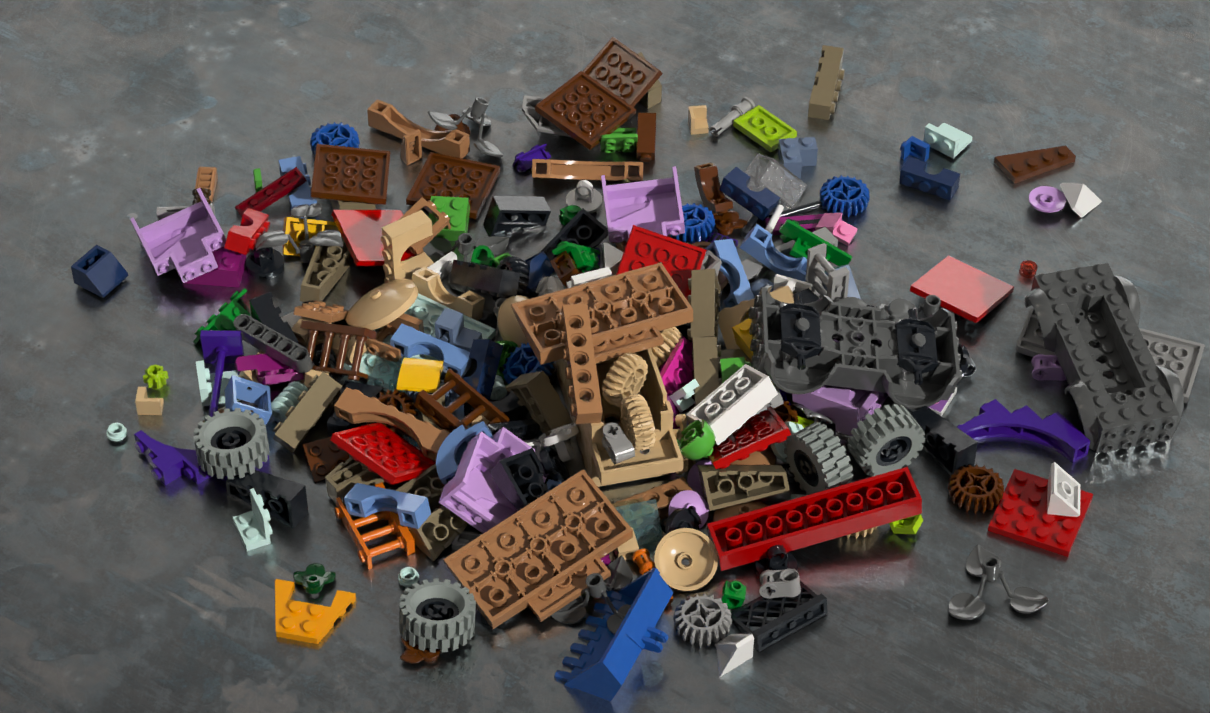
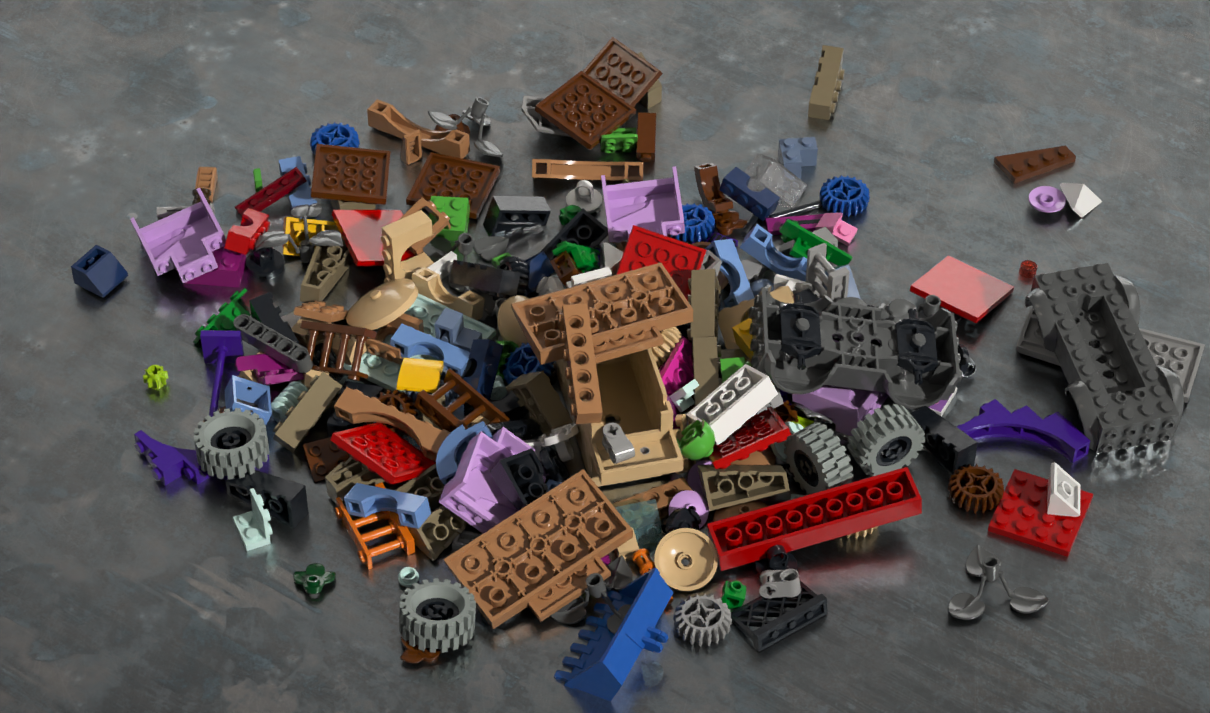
(116, 432): light aqua plate -> none
(147, 405): tan panel -> none
(206, 383): light aqua bracket -> none
(306, 620): light orange wing -> none
(386, 374): clear light blue hinge -> none
(483, 256): green plate -> none
(524, 160): dark purple hinge -> none
(624, 378): tan gear -> none
(638, 422): tan gear -> none
(697, 119): tan panel -> none
(734, 651): white slope -> none
(736, 111): light grey pin -> none
(764, 128): lime plate -> none
(774, 218): white bar -> none
(907, 526): lime bracket -> none
(915, 148): blue bracket -> none
(941, 184): dark blue arch -> none
(946, 139): light aqua bracket -> none
(1049, 368): lavender piece -> none

